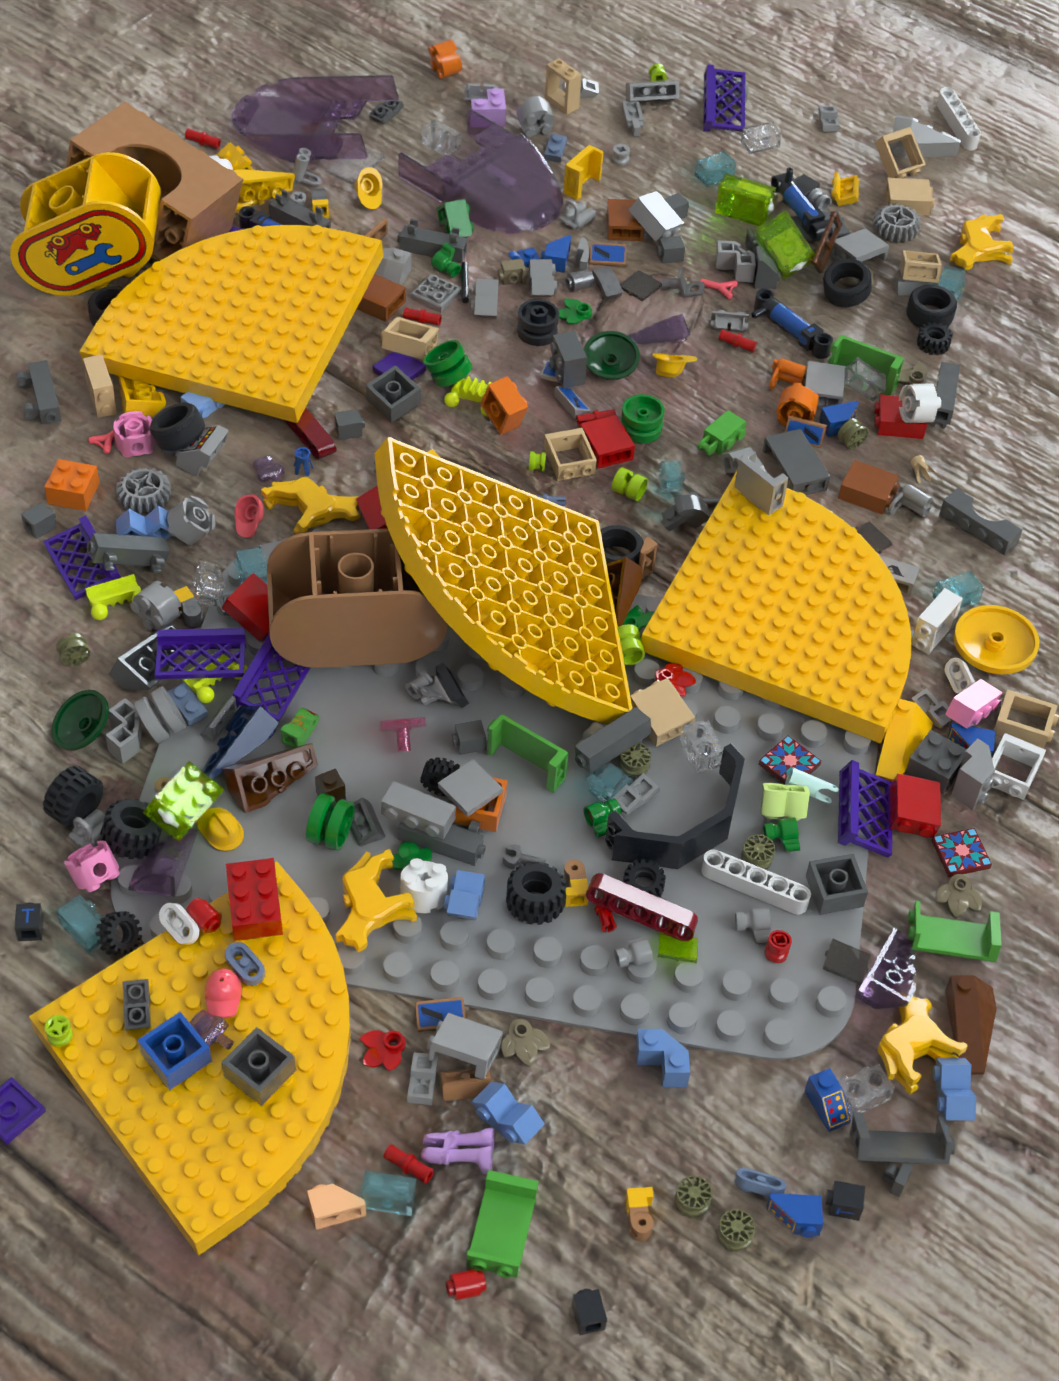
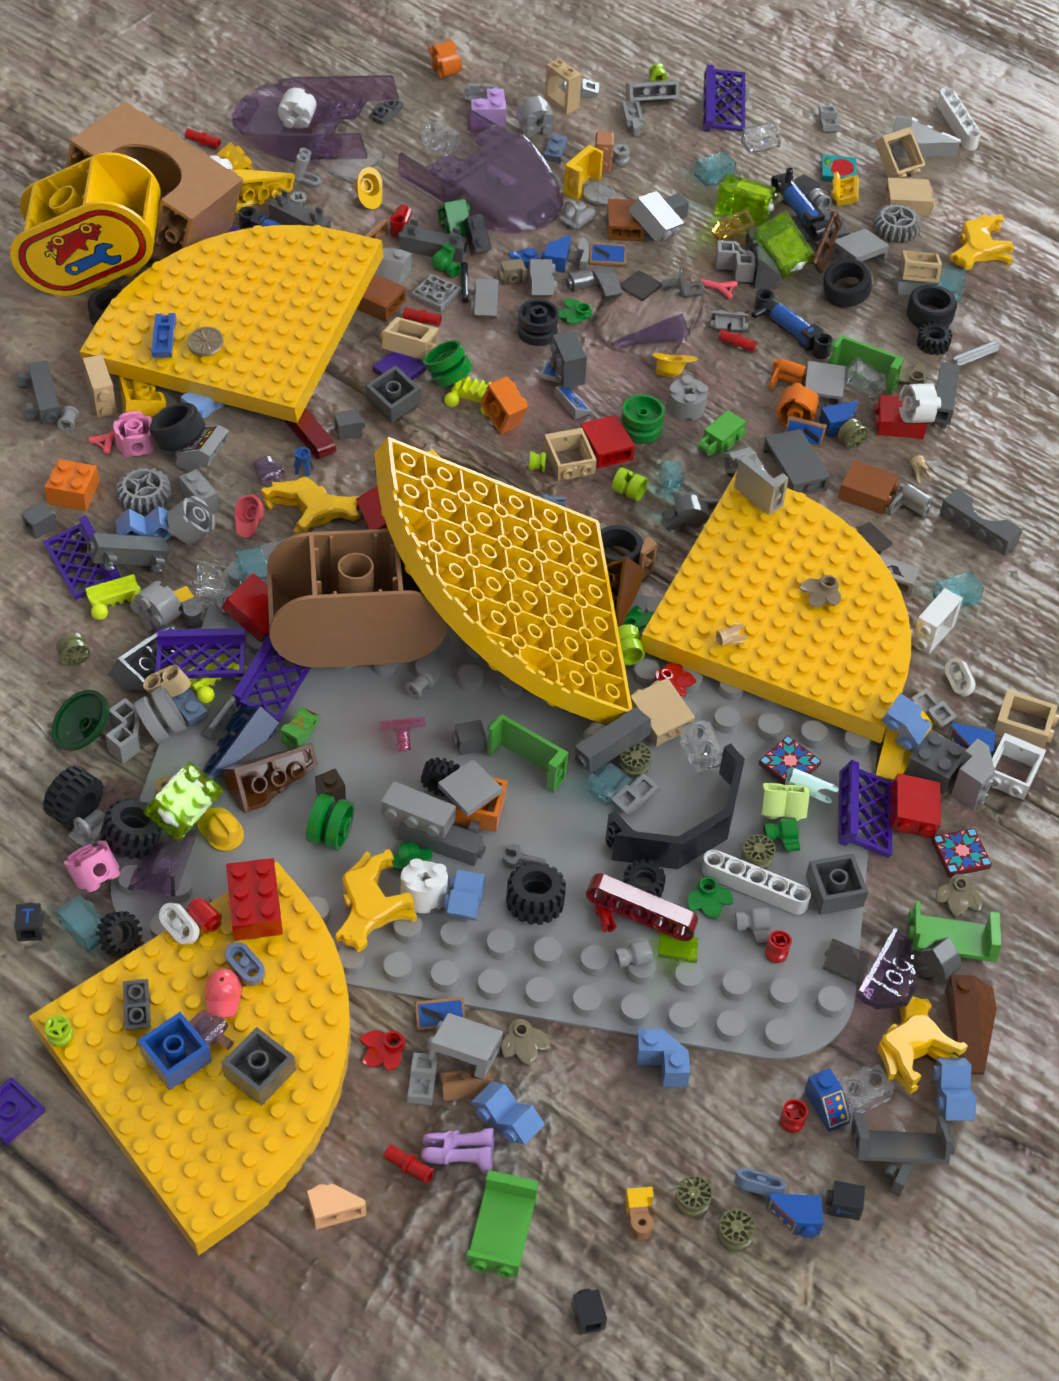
(68, 418): none -> light grey bush
(163, 335): none -> blue plate
(171, 678): none -> tan beam
(196, 485): none -> light grey brick
(205, 341): none -> dark tan wheel
(296, 108): none -> white brick
(319, 199): leg -> none
(365, 823): flat silver slope -> none
(388, 1192): clear light blue brick -> none
(399, 219): none -> red piece
(444, 688): black piece -> none
(465, 1284): red brick -> none
(476, 234): none -> black brick
(577, 884): leg -> none
(594, 416): red pin -> none
(597, 815): green piece -> none
(598, 193): none -> light grey wheel
(604, 142): none -> nougat brick
(614, 348): dark green dish -> none
(671, 249): dark grey brick -> none
(687, 398): none -> light grey brick
(709, 900): none -> green plate
(729, 635): none -> tan piece
(733, 226): none -> clear yellow brick
(793, 1110): none -> red wheel
(822, 591): none -> dark tan plate
(843, 165): none -> tile
(906, 719): none -> medium blue brick
(941, 960): none -> dark grey brick
(974, 704): bright pink brick -> none
(975, 353): none -> light grey axle
(996, 639): yellow dish -> none

